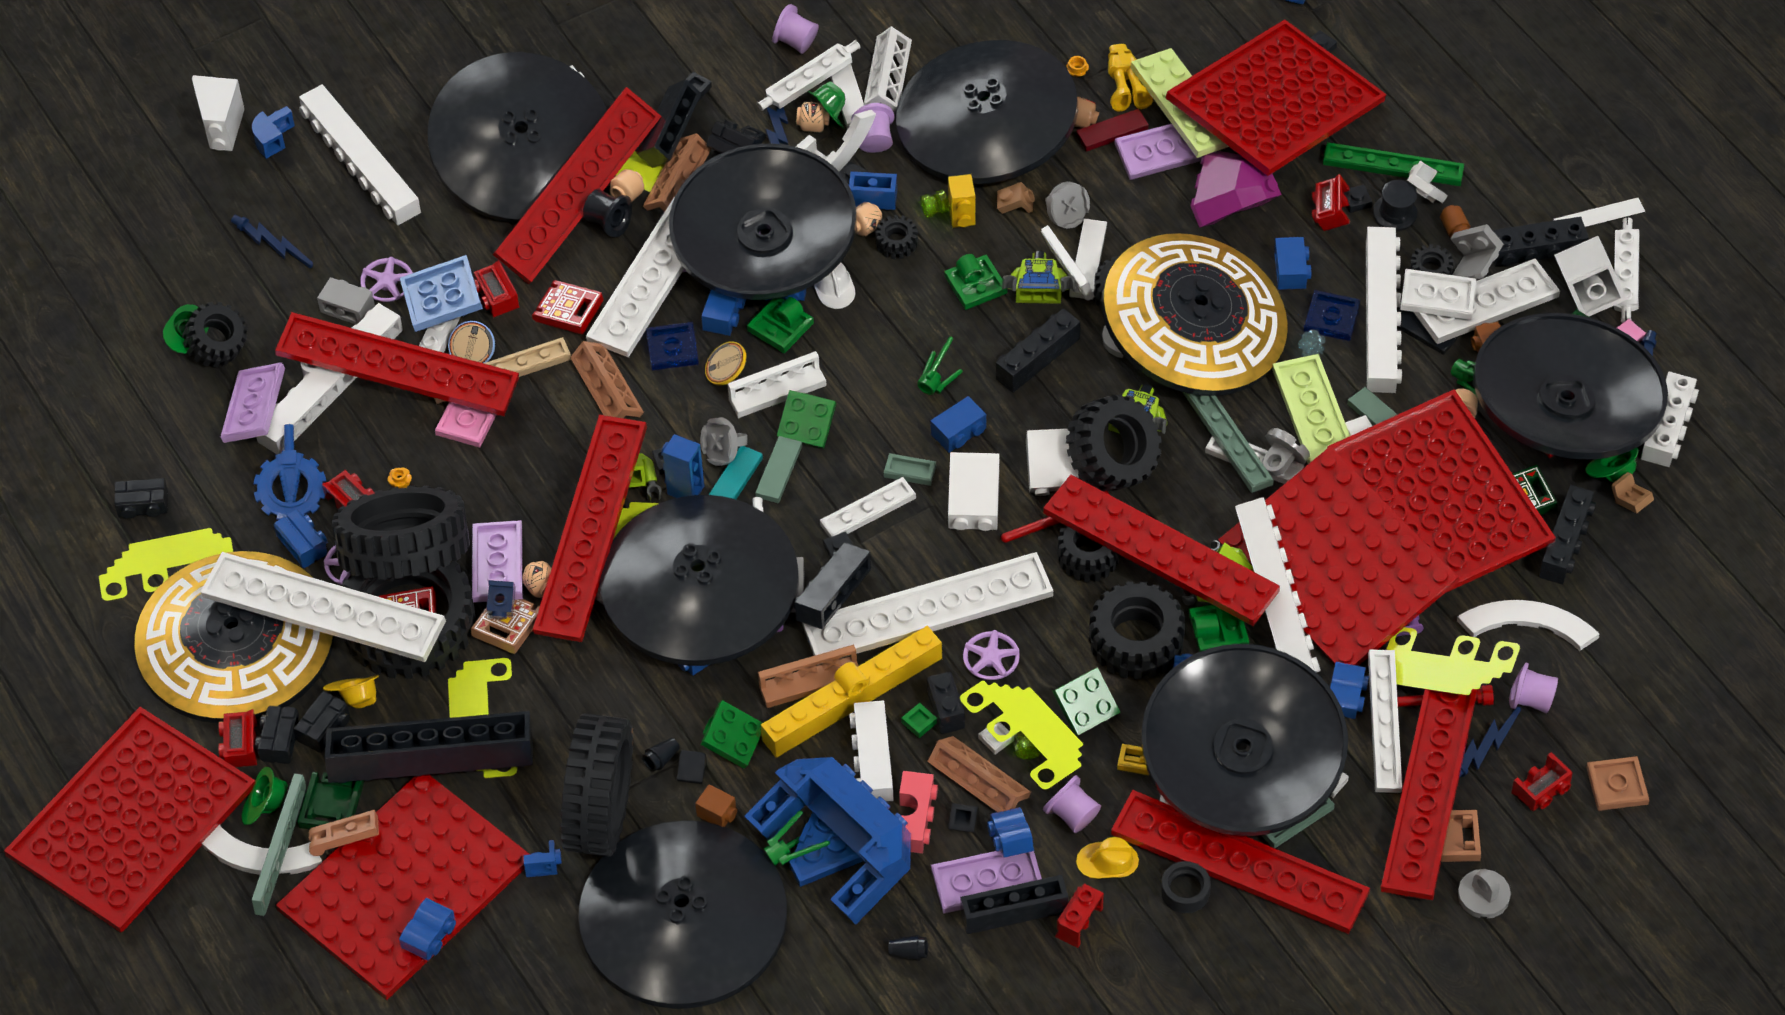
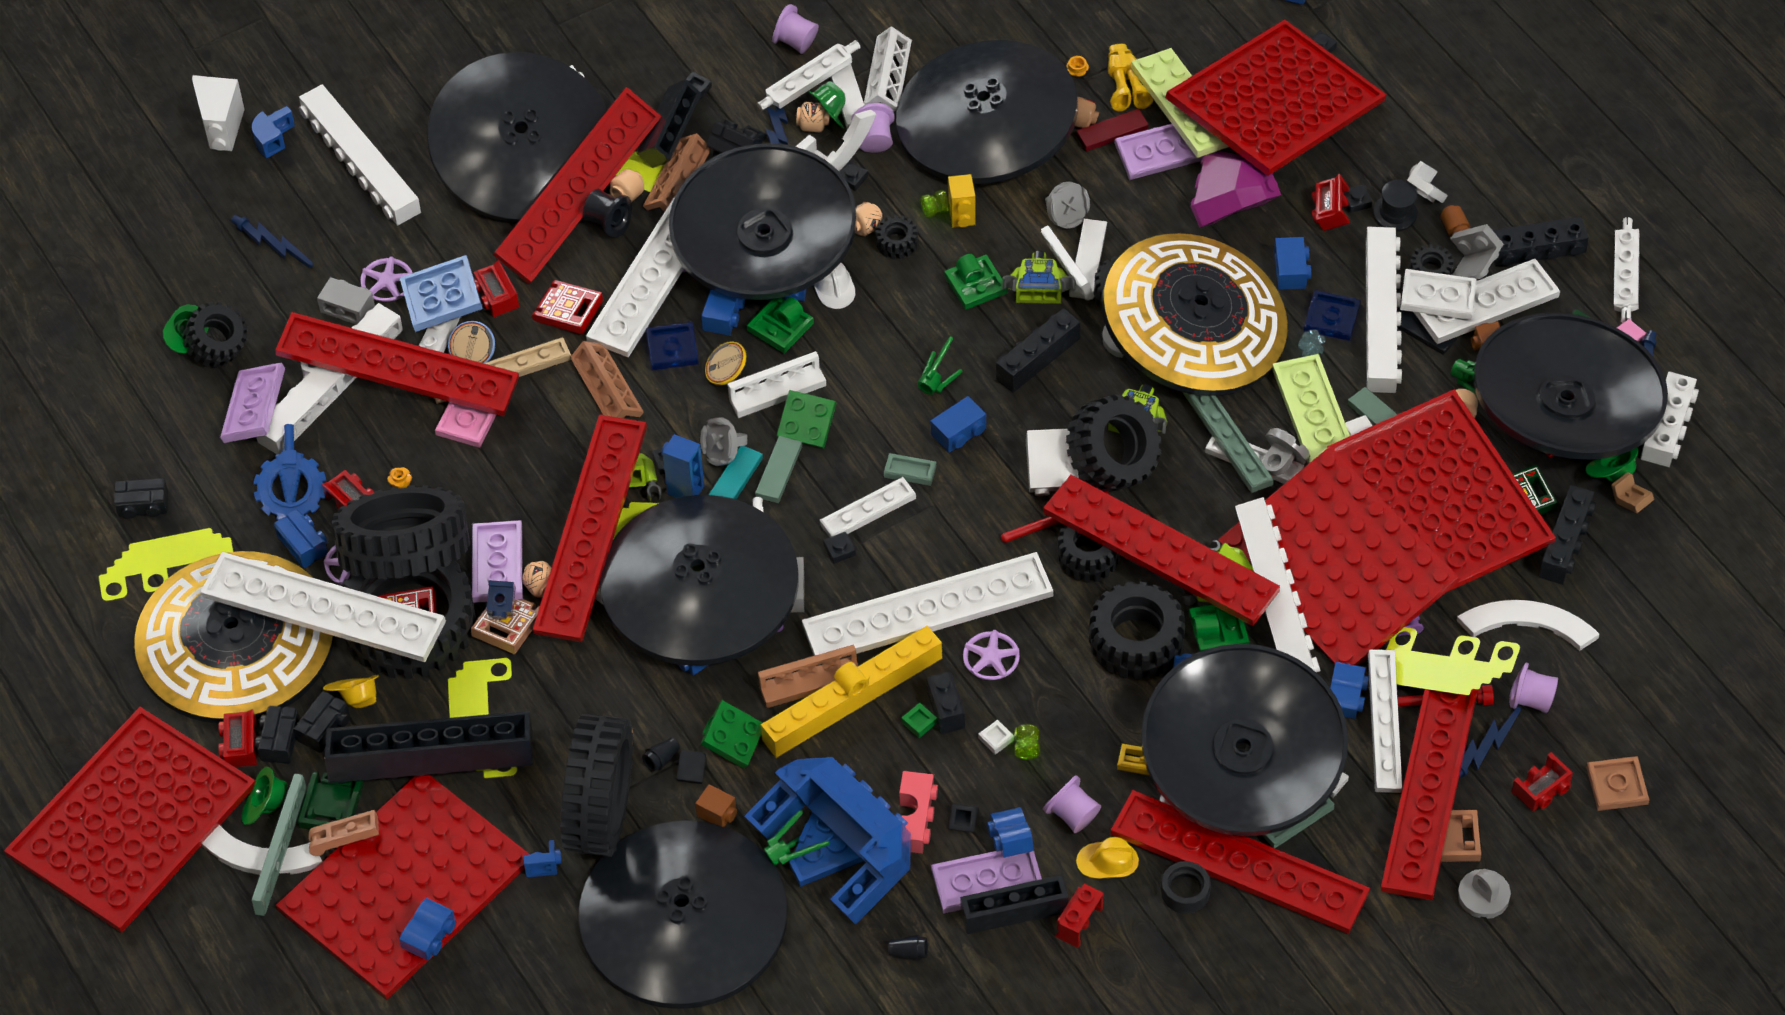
(832, 585): brick -> none
(872, 747): white brick -> none
(874, 188): blue brick -> none
(973, 491): white slope -> none
(977, 775): nougat fence -> none
(1015, 197): medium nougat bracket -> none
(1032, 717): neon yellow piece -> none
(1086, 701): plate -> none
(1389, 163): green tile -> none
(1590, 277): white slope -> none
(1608, 212): white sticker -> none

